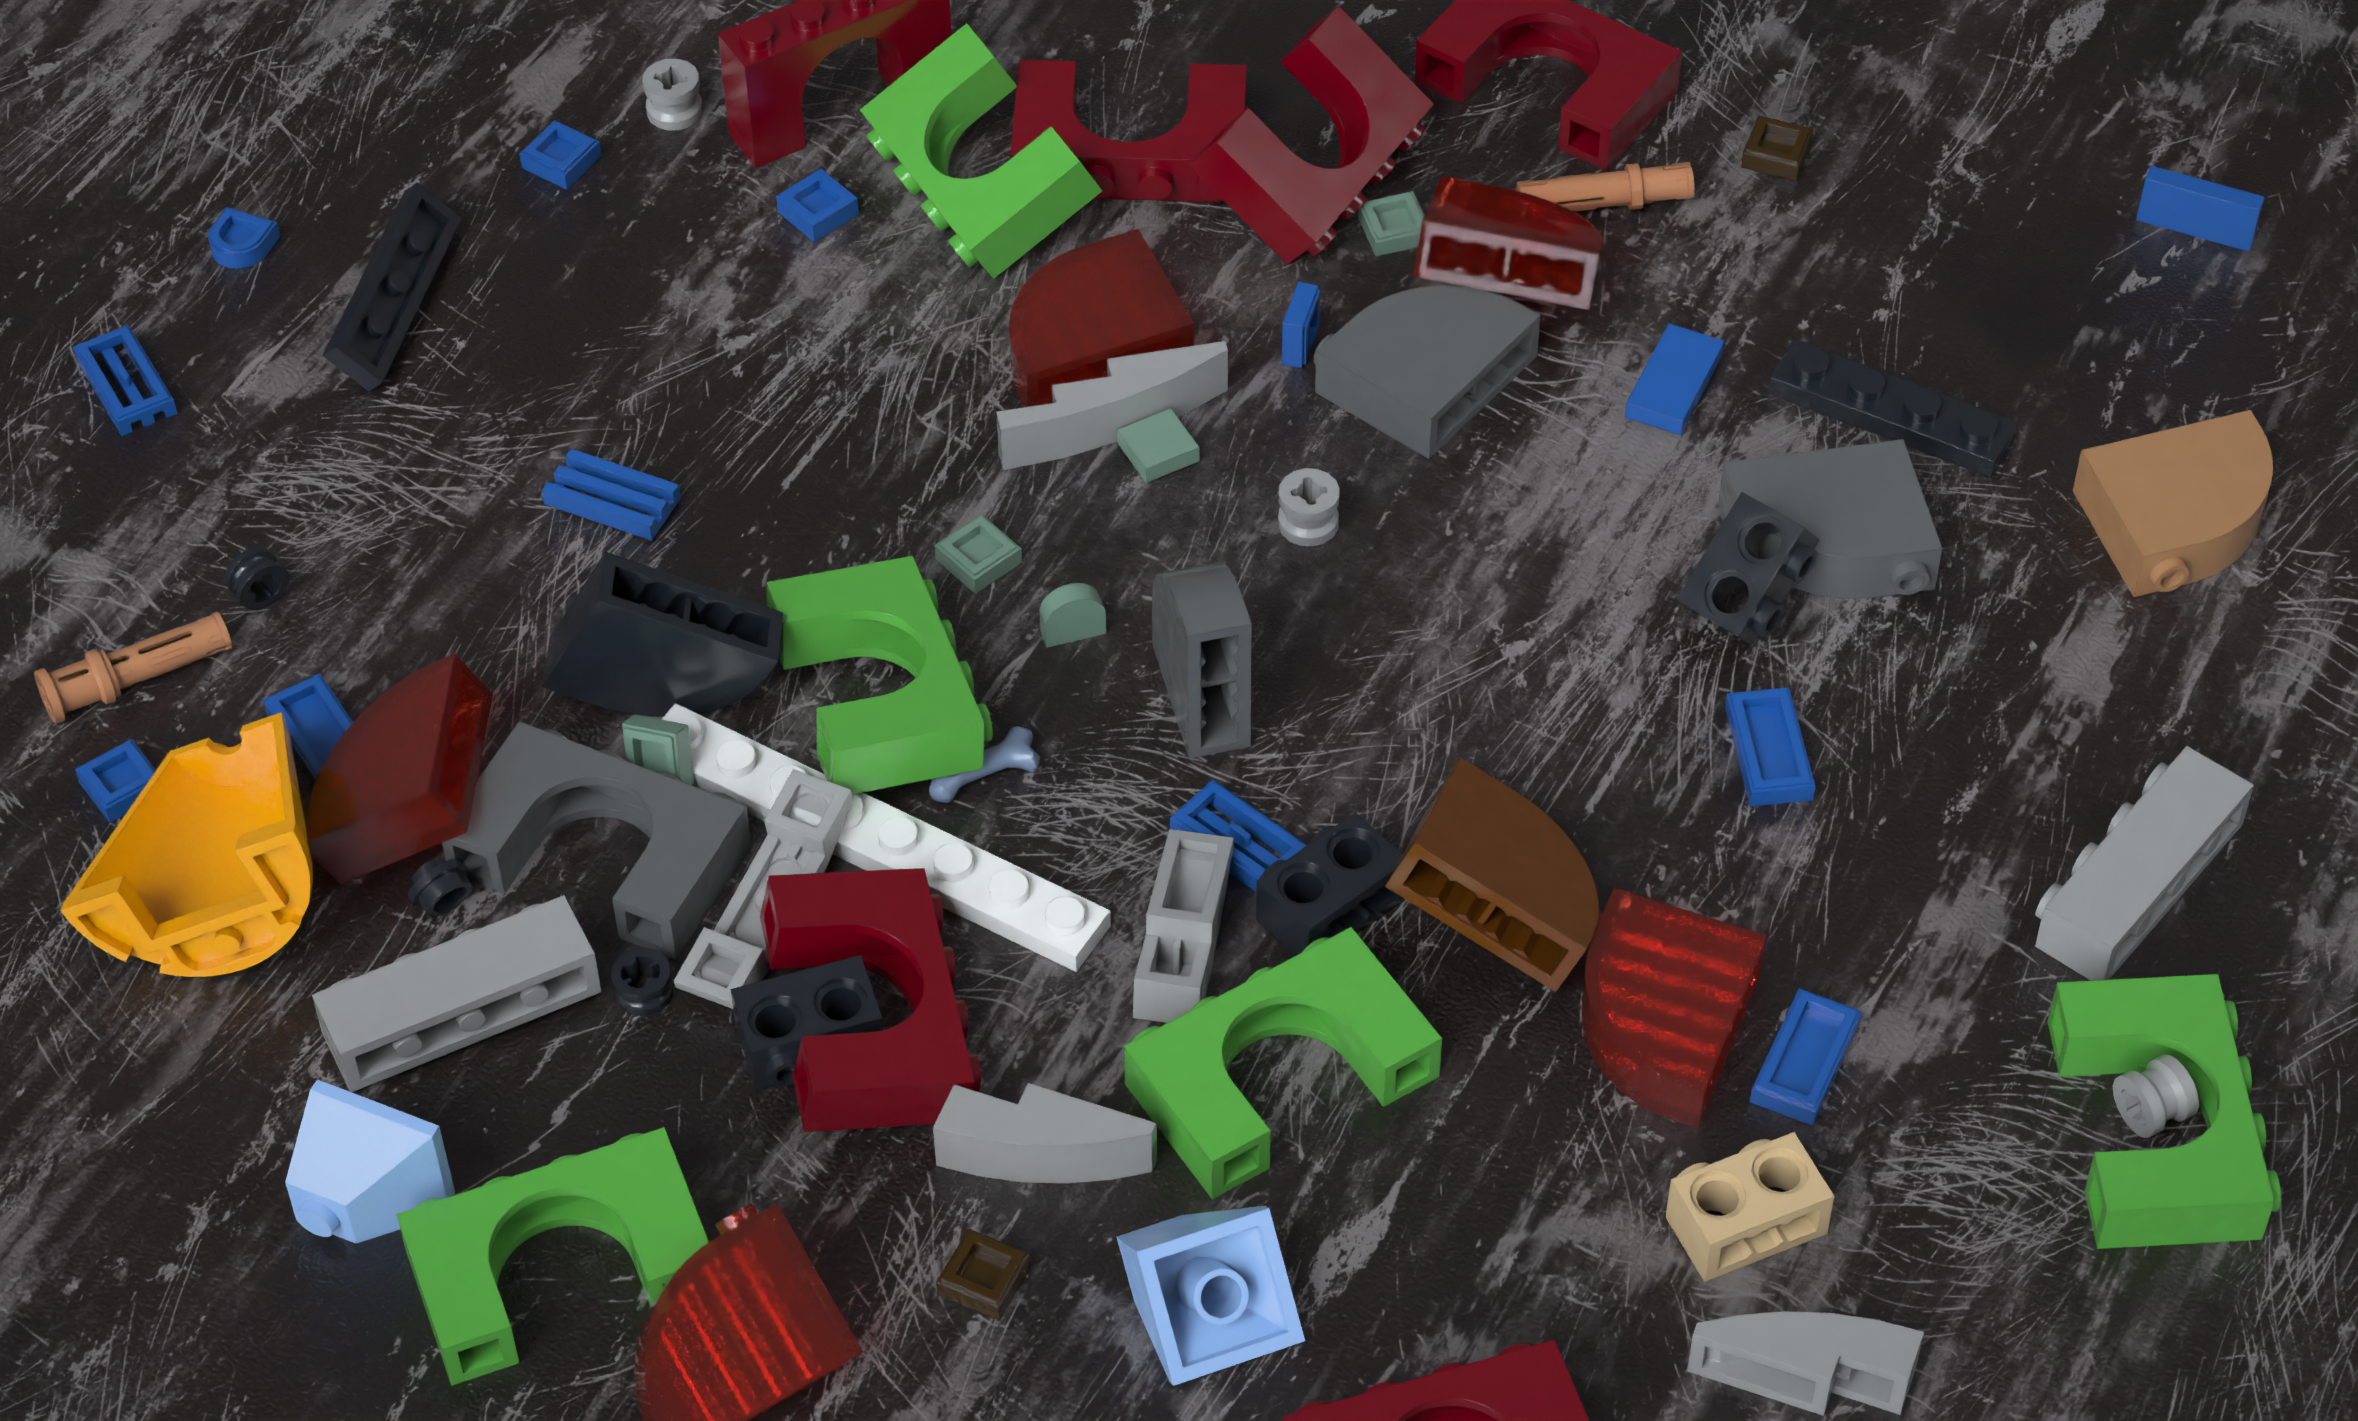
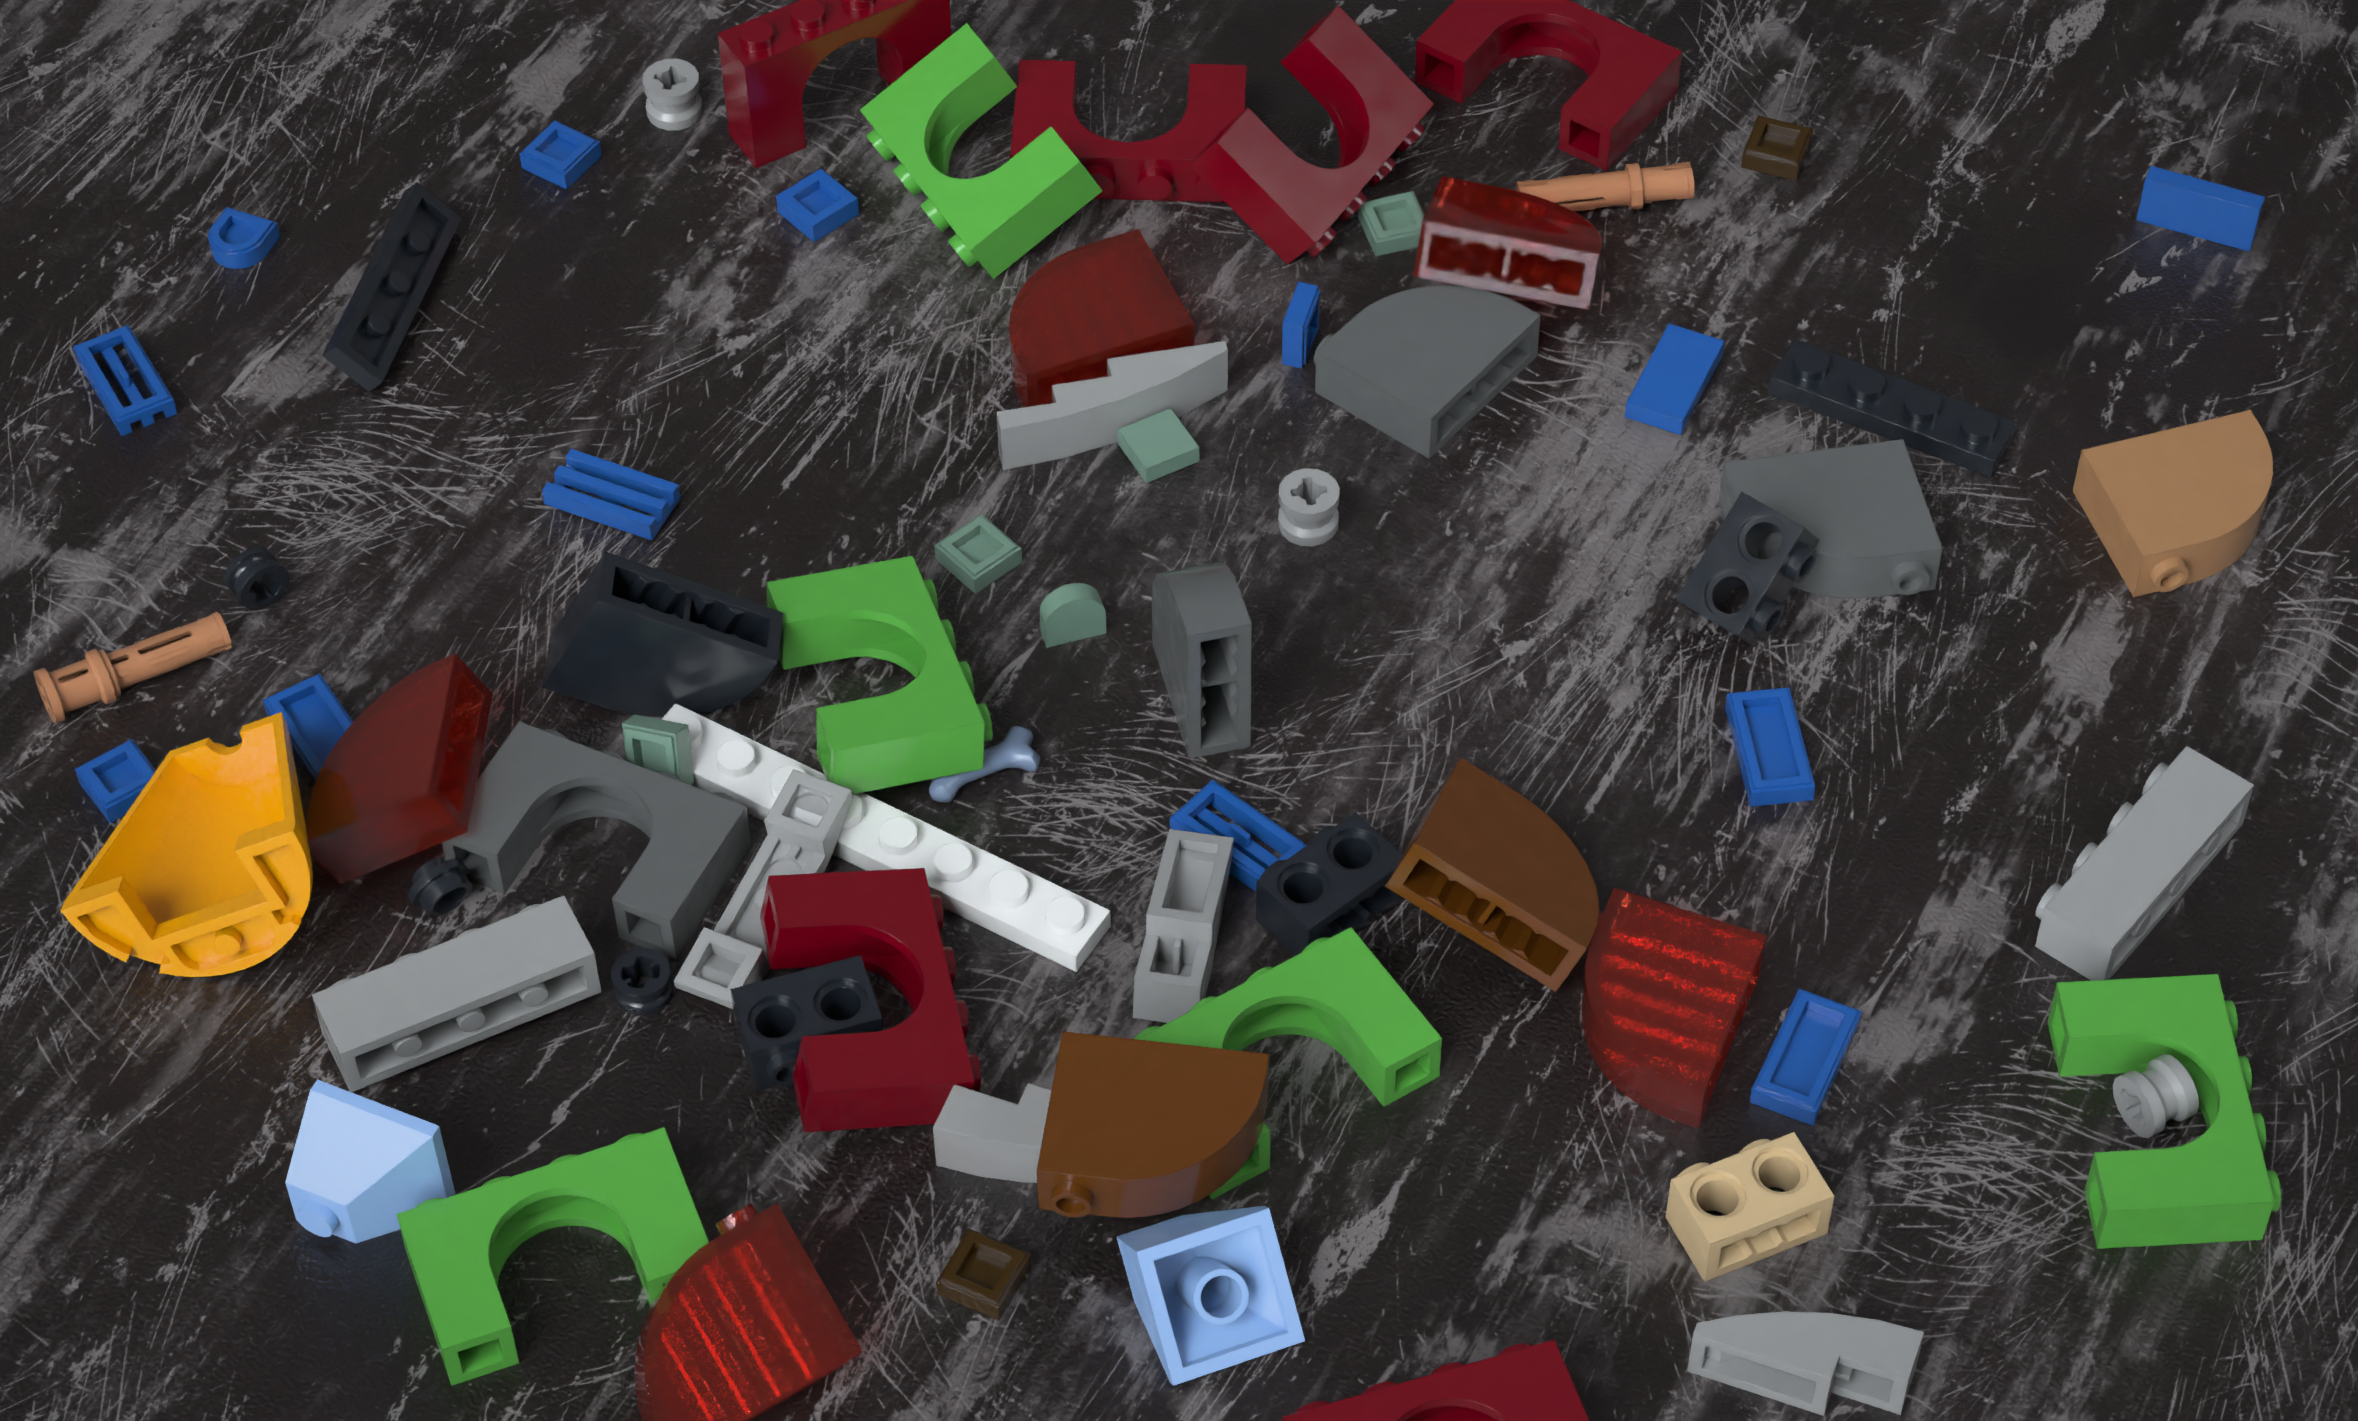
(1146, 1124): none -> reddish brown brick

